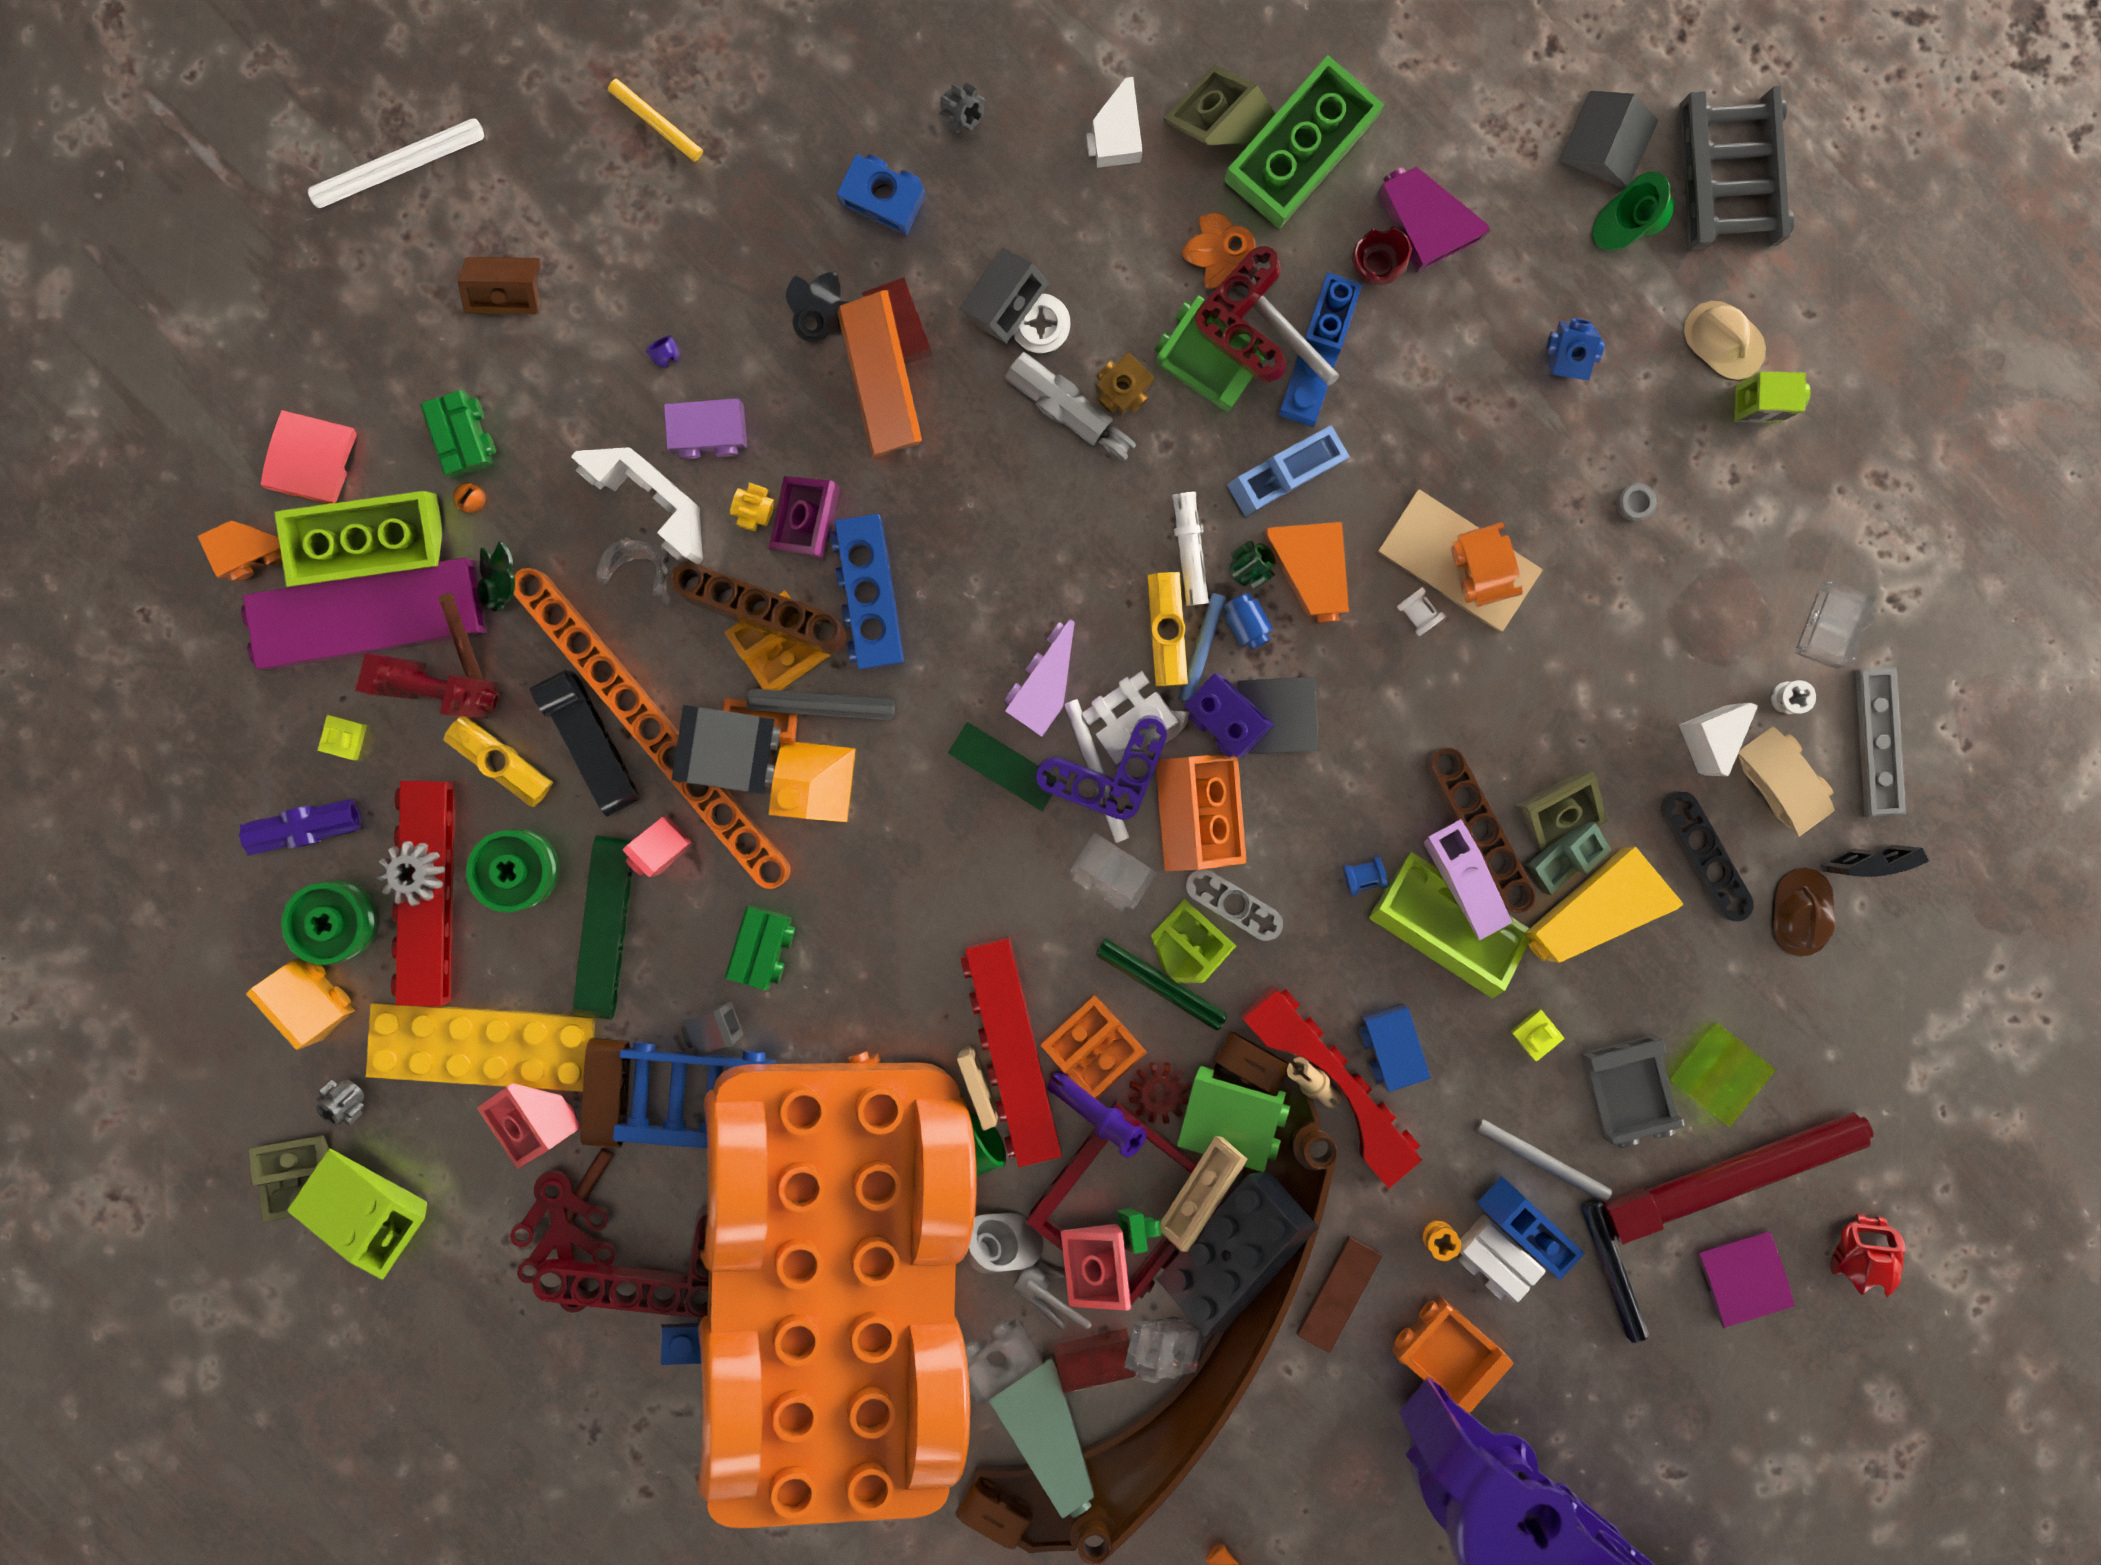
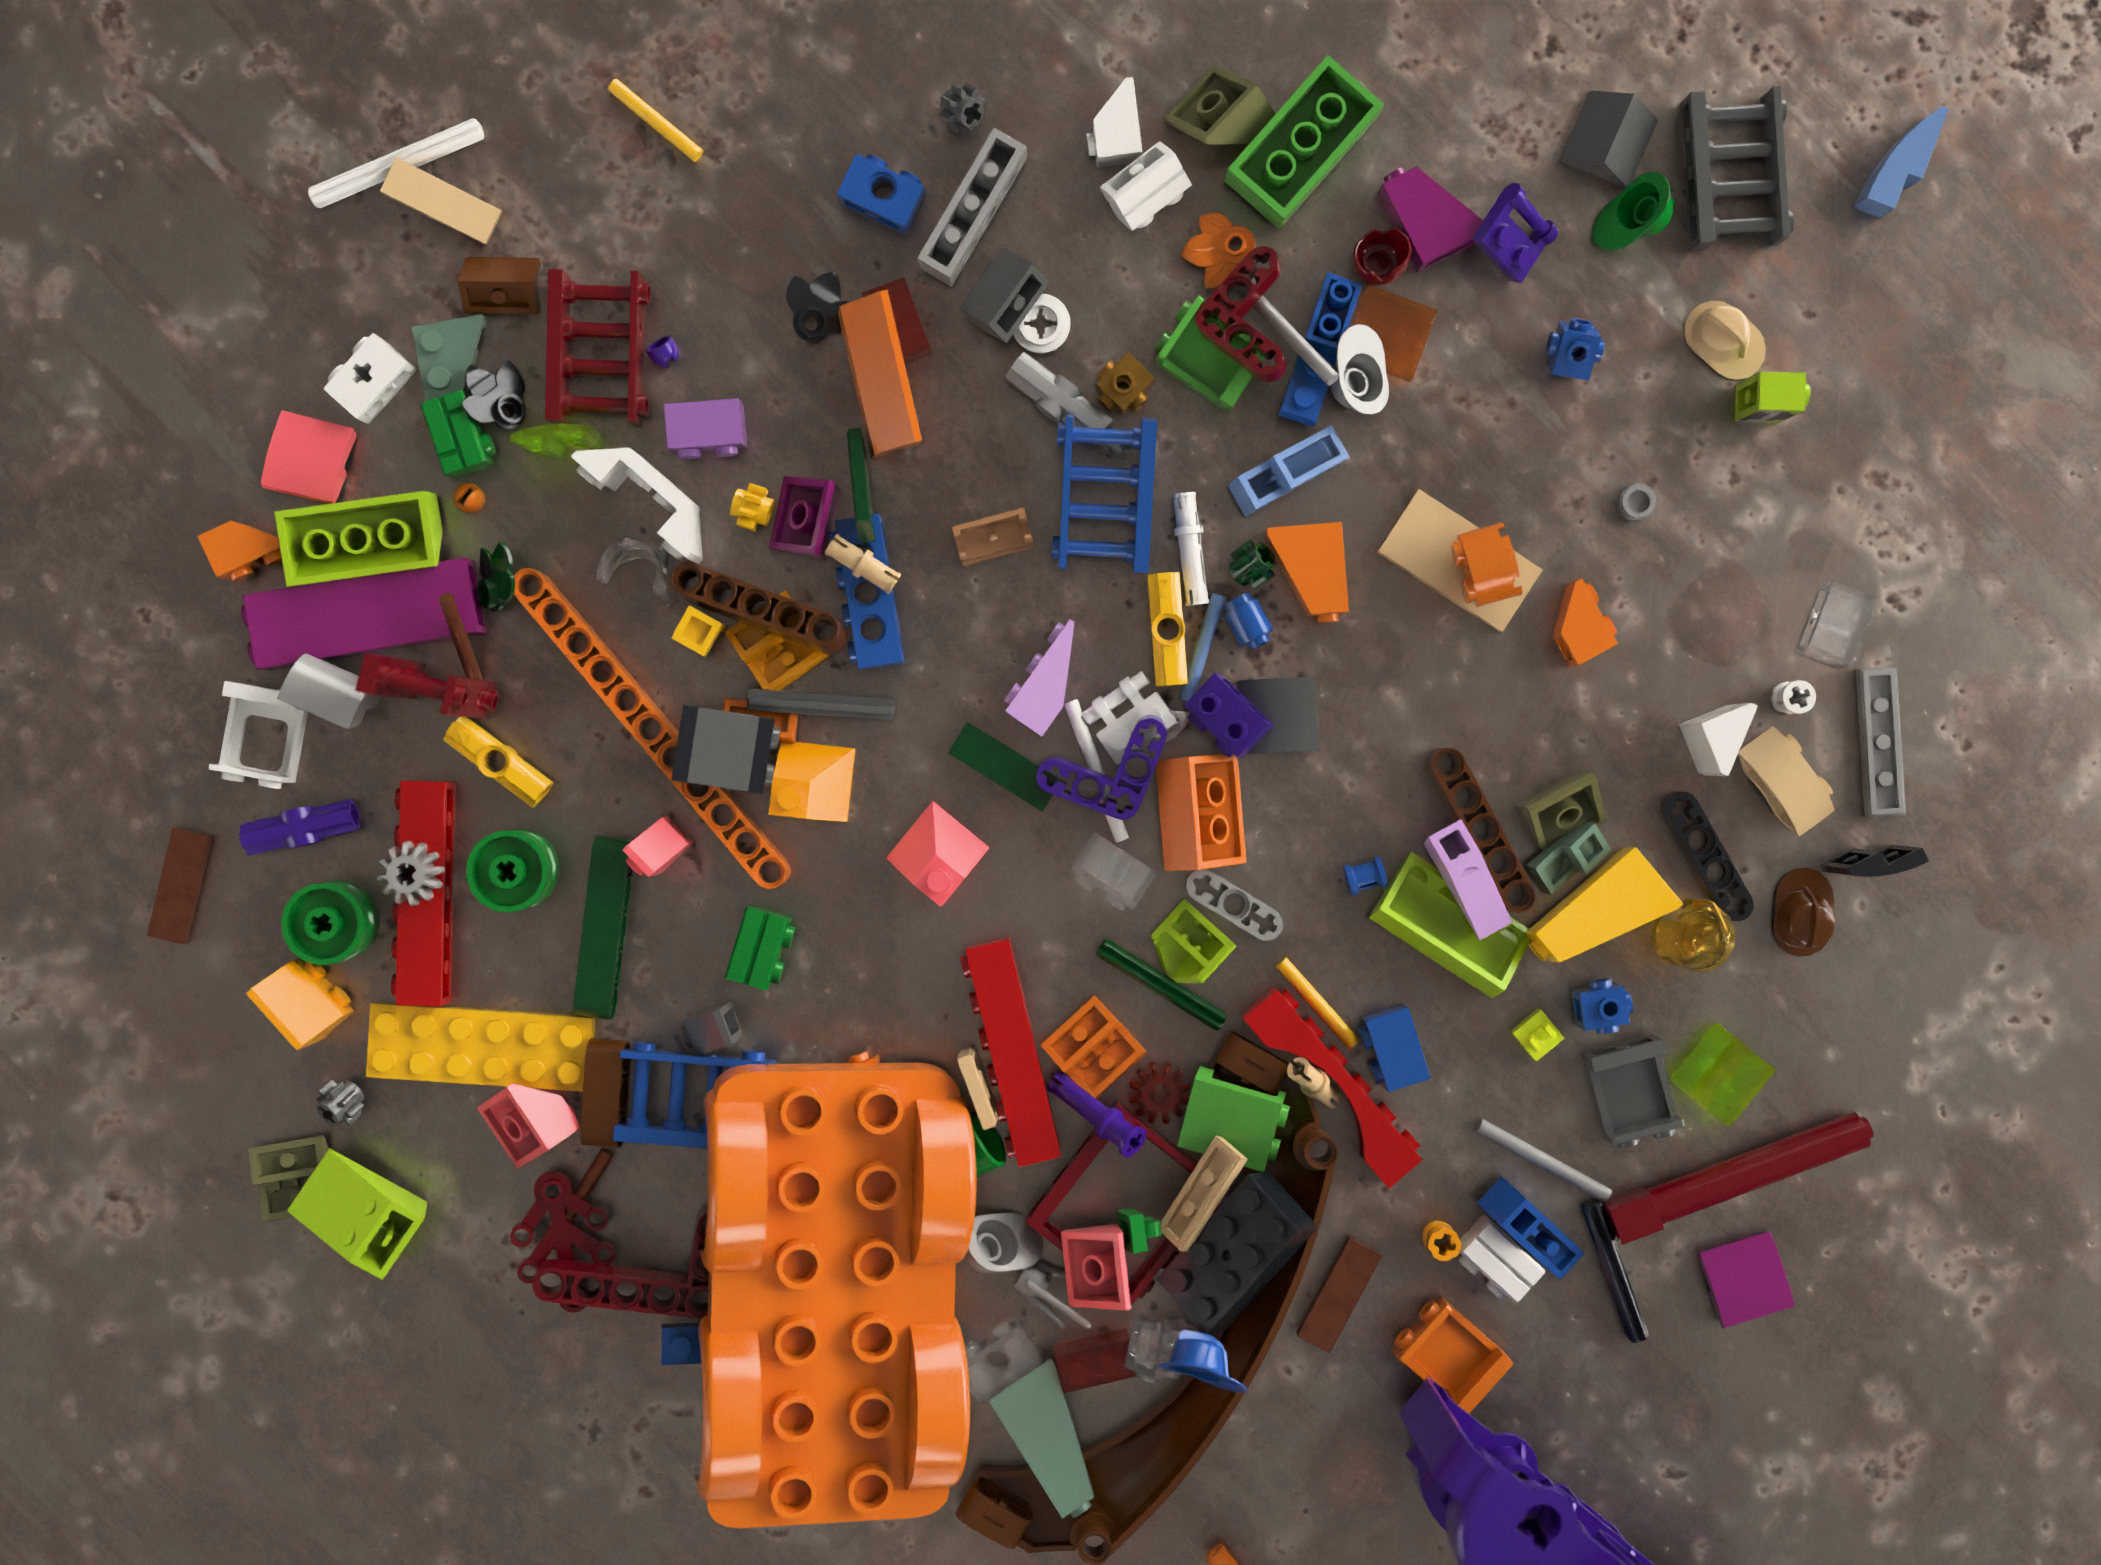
(180, 885): none -> copper tile
(262, 702): none -> white window
(326, 692): none -> light grey brick
(342, 737): neon yellow tile -> none
(388, 374): none -> white brick
(440, 201): none -> tan tile
(445, 353): none -> sand green wing
(492, 392): none -> plate
(553, 439): none -> clear neon green slope
(563, 329): none -> dark red fence
(587, 740): black beam -> none
(698, 630): none -> yellow panel
(860, 485): none -> dark green tile
(862, 563): none -> tan pin
(937, 853): none -> coral slope
(972, 207): none -> light grey brick
(993, 537): none -> medium nougat hinge
(1139, 476): none -> blue fence
(1146, 186): none -> white brick
(1203, 1359): none -> blue piece
(1317, 1003): none -> yellow bar
(1361, 371): none -> piece
(1400, 326): none -> clear orange tile
(1421, 611): white bush -> none
(1505, 240): none -> dark purple plate
(1580, 626): none -> orange slope
(1602, 1006): none -> blue brick
(1680, 939): none -> clear yellow helmet
(1868, 1263): red helmet -> none
(1901, 166): none -> medium blue slope

